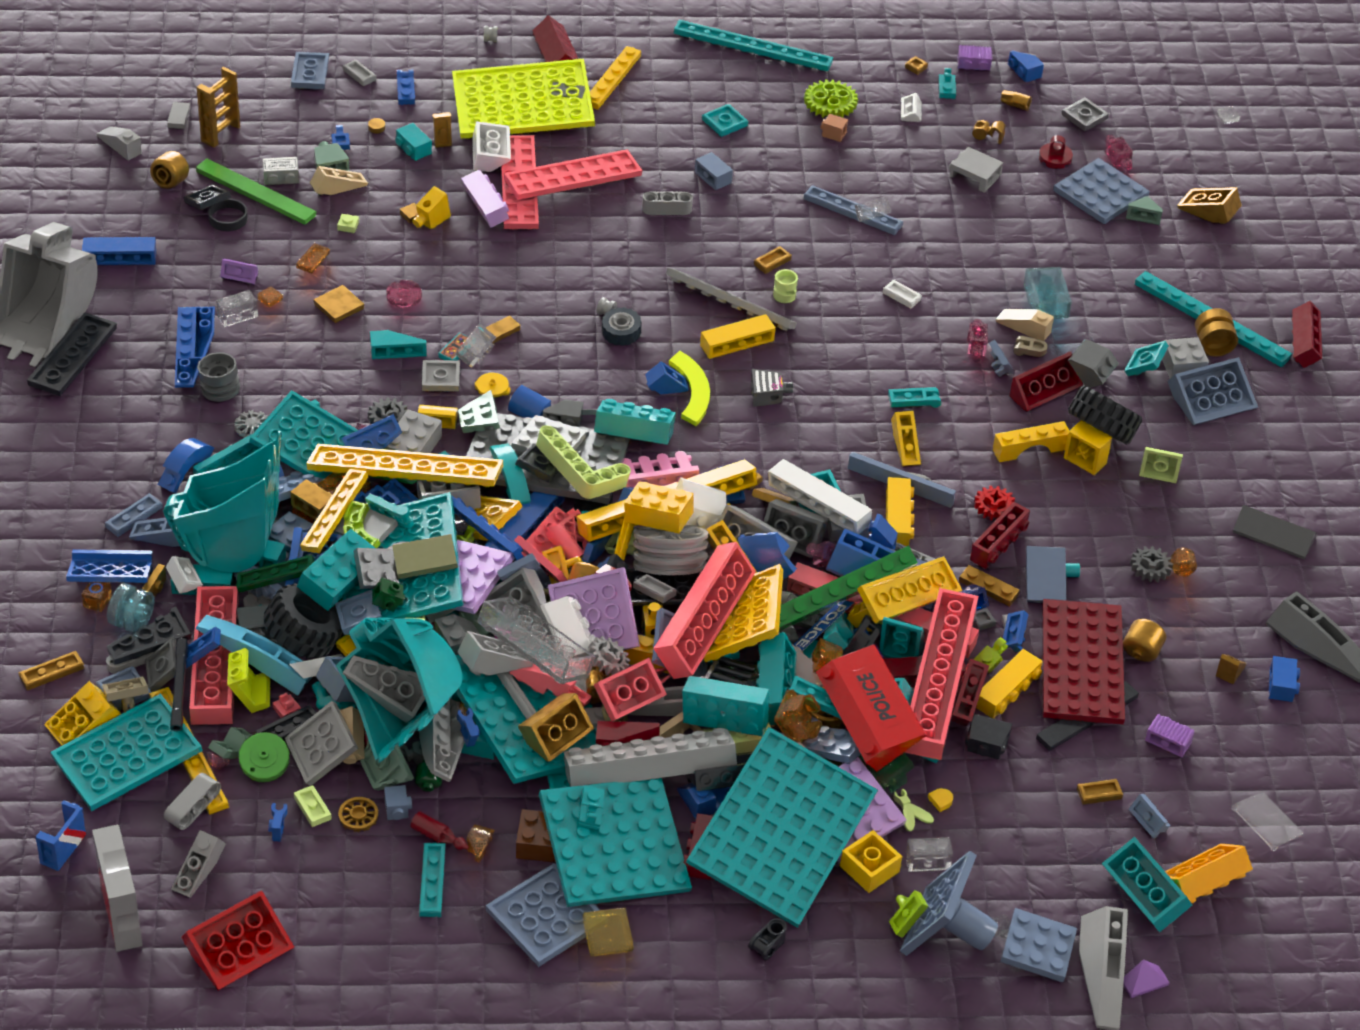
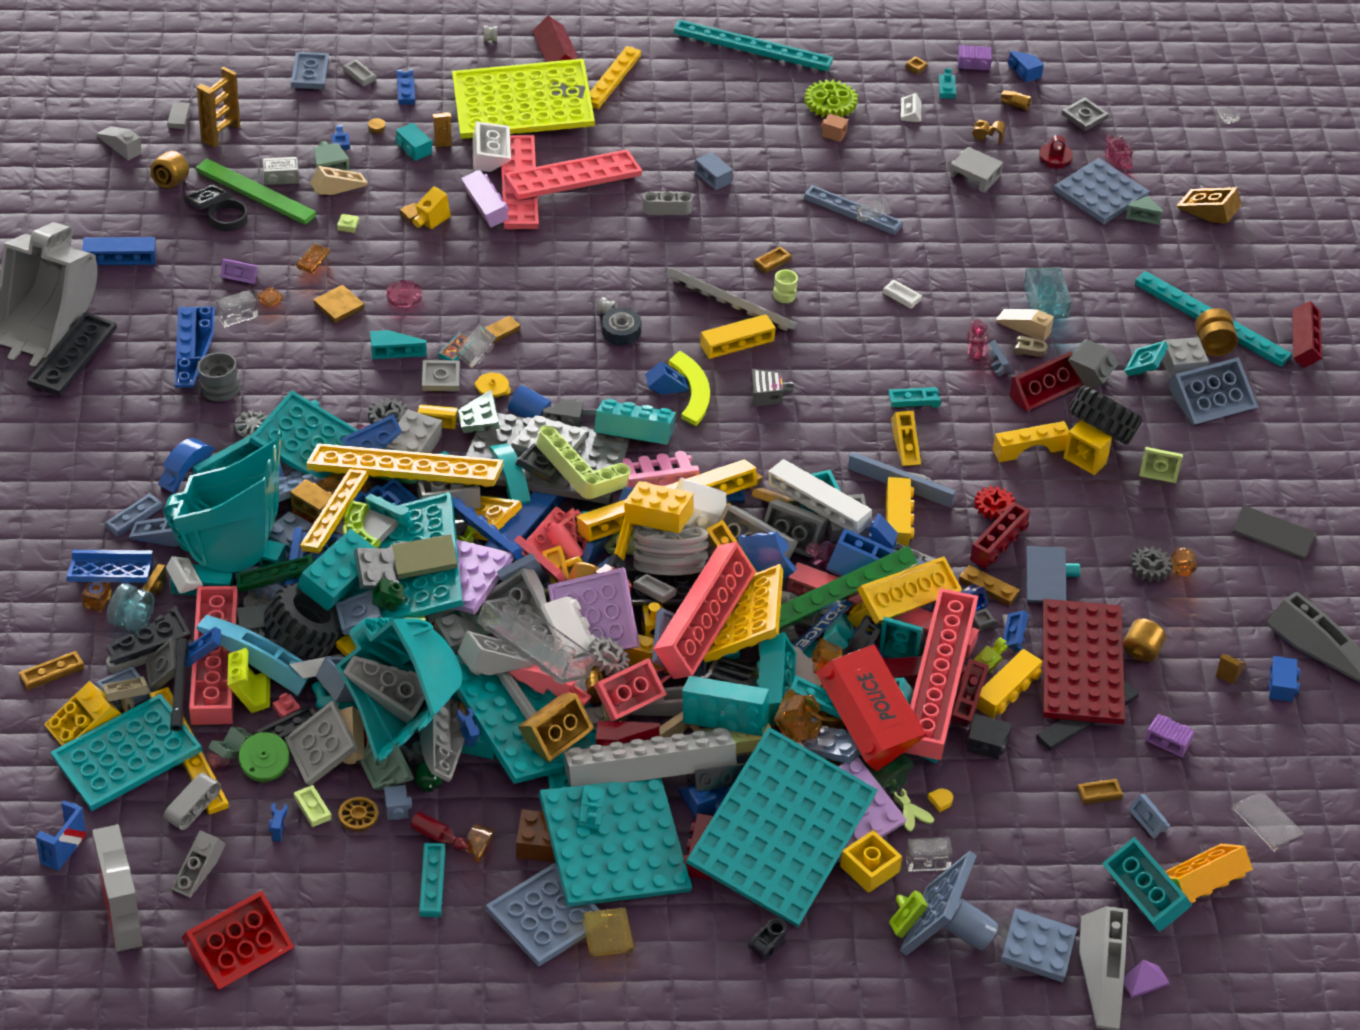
(725, 120): teal tile -> none

